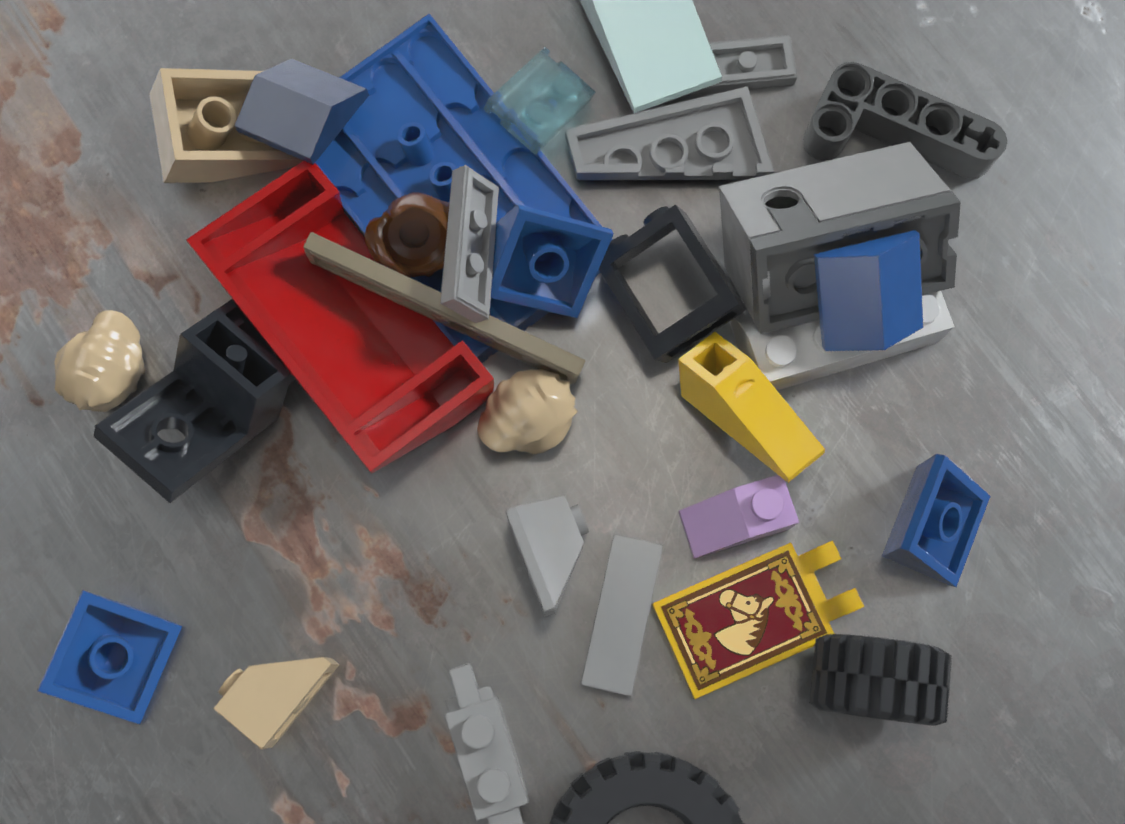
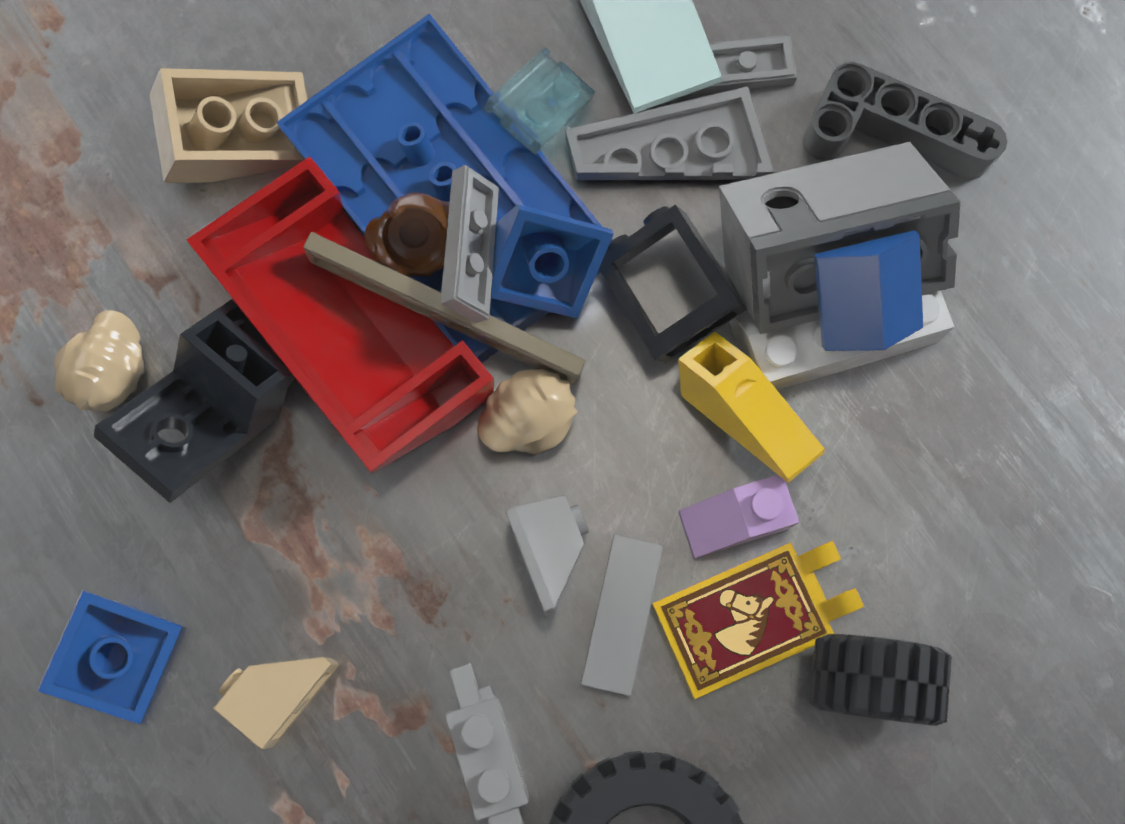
(298, 109): slope -> none
(937, 521): blue slope -> none

